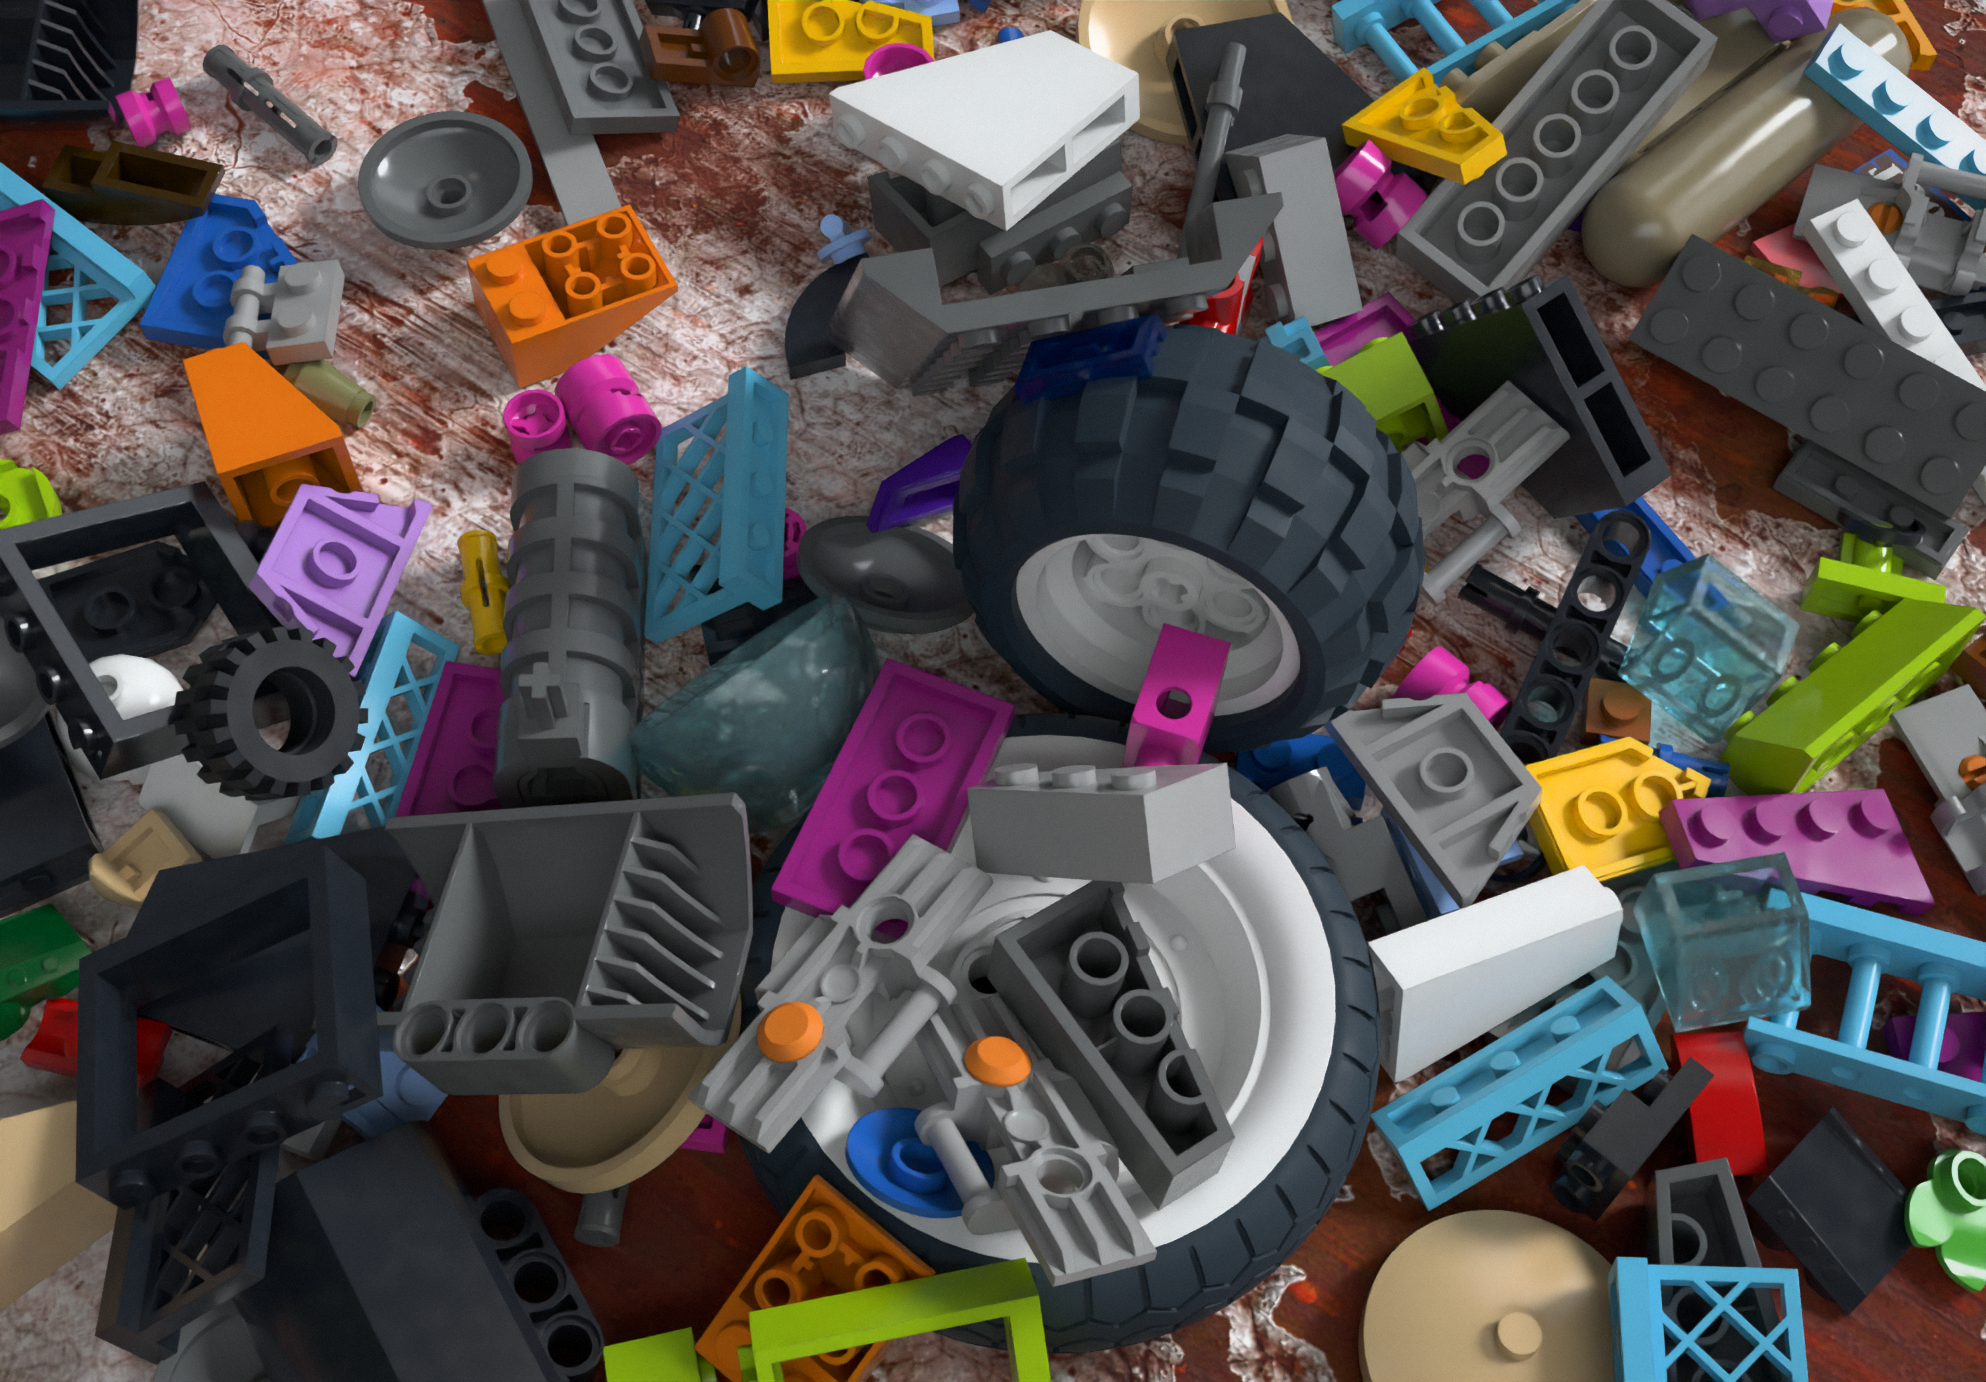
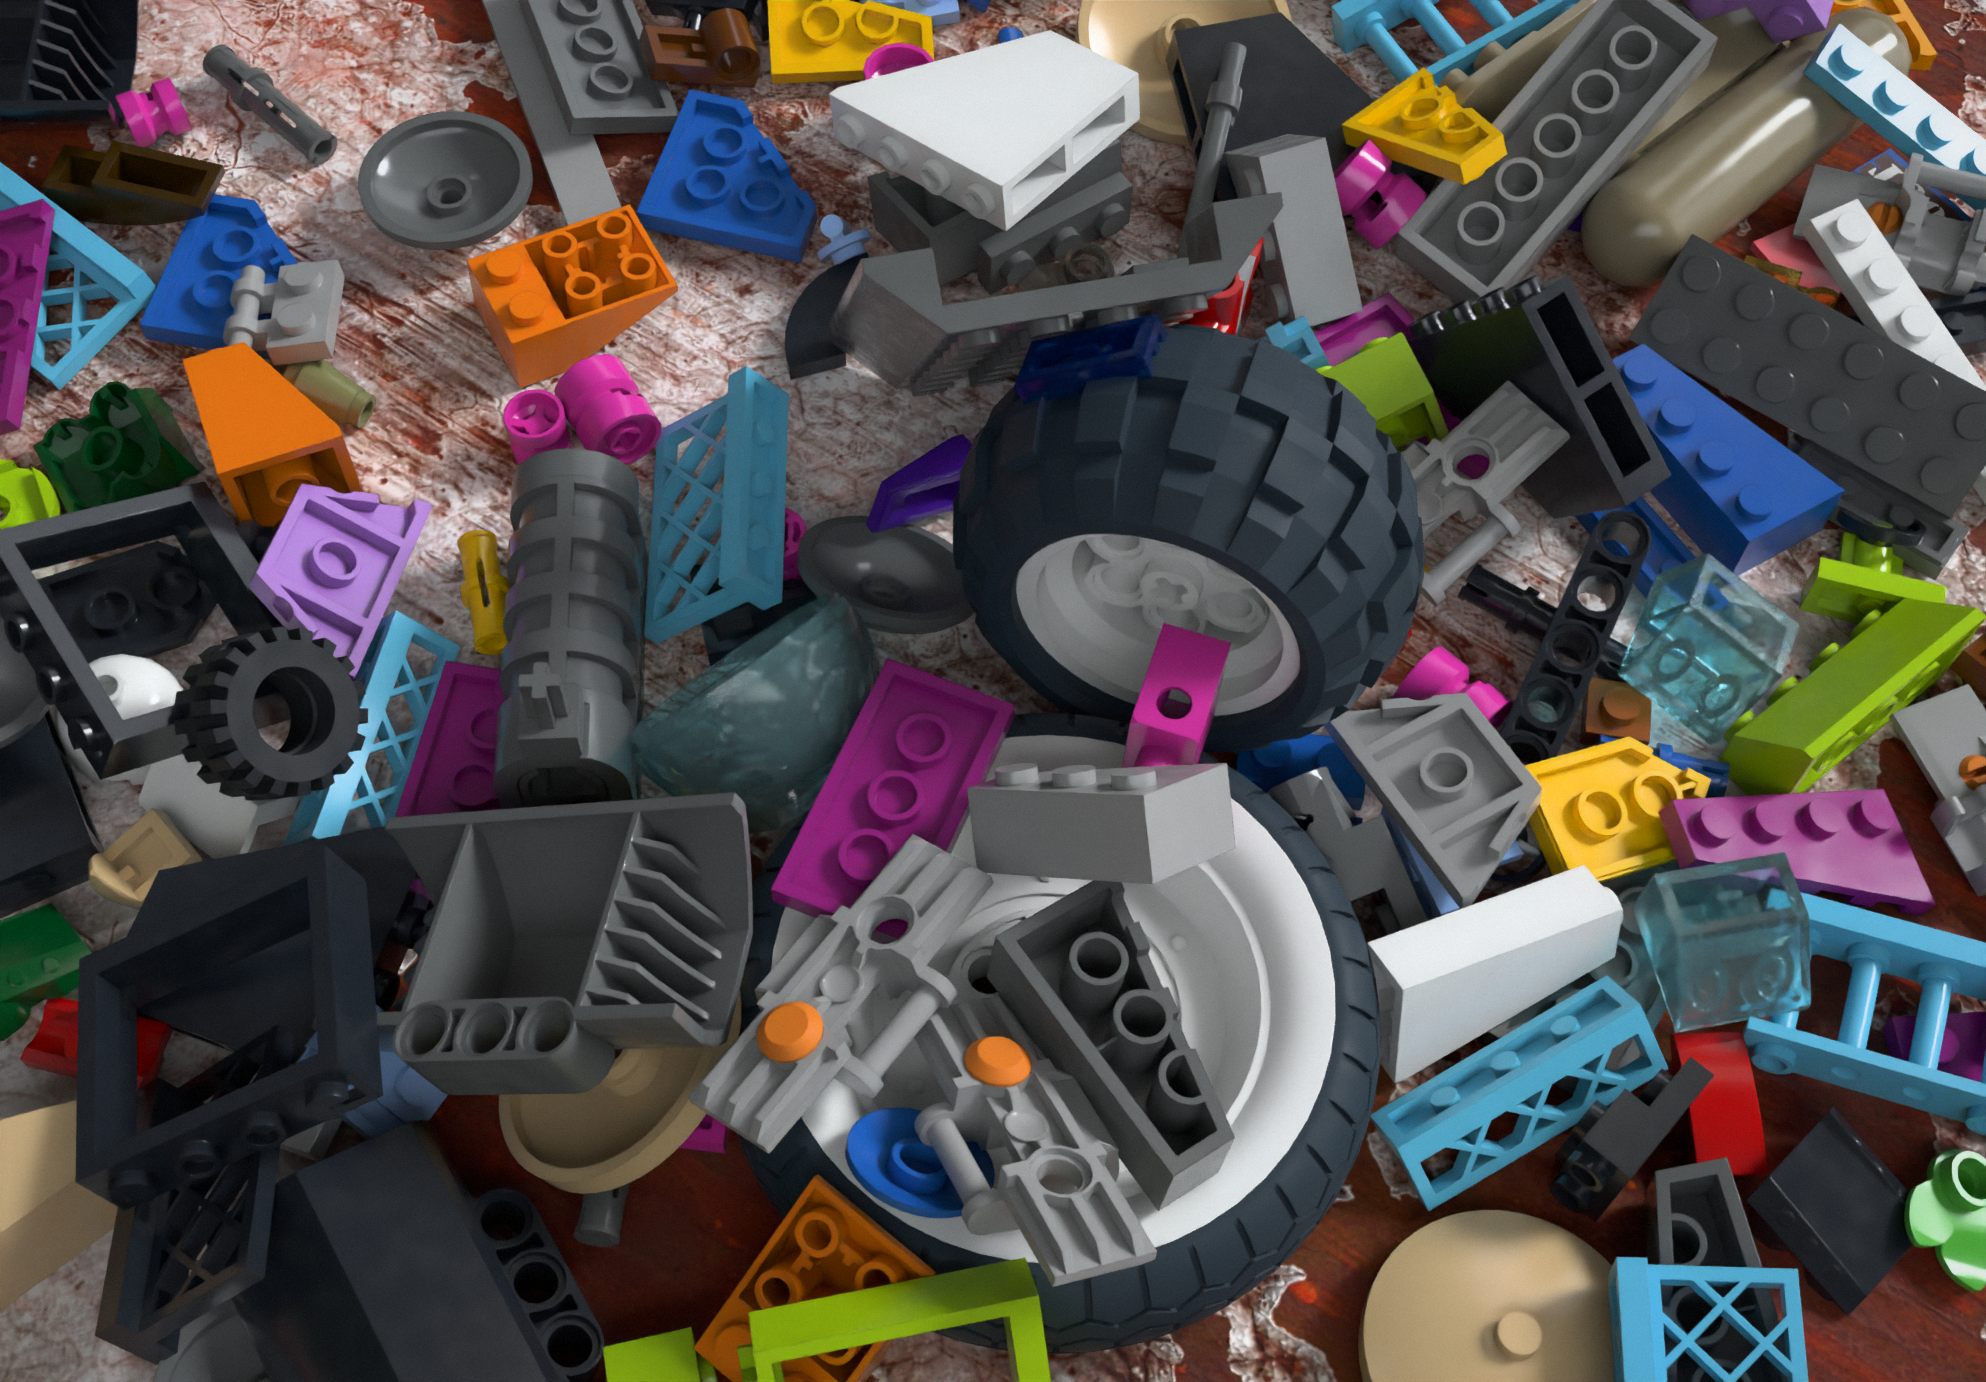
(118, 450): none -> dark green slope
(726, 184): none -> blue plate
(1729, 479): none -> blue wedge

